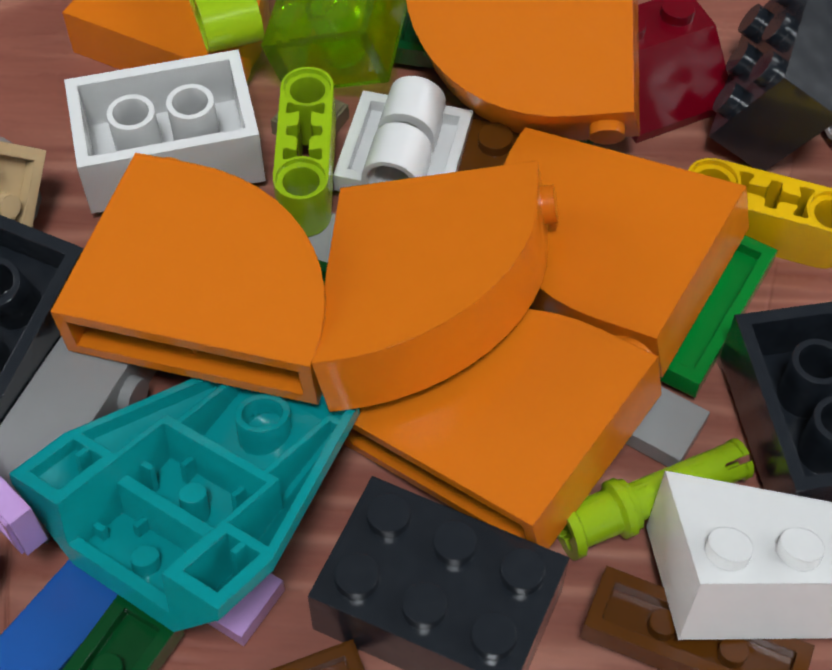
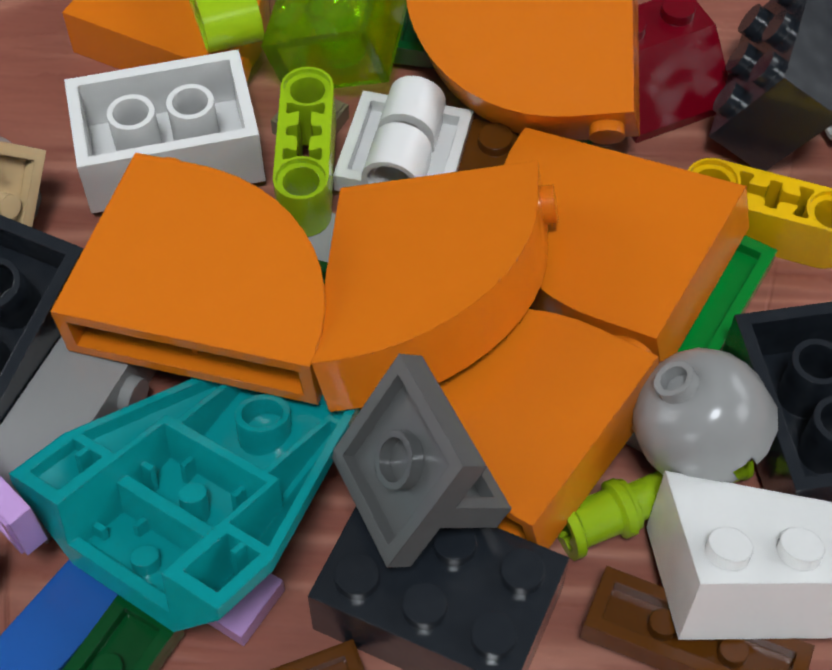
(414, 465): none -> dark grey bracket
(704, 415): none -> light grey cylinder

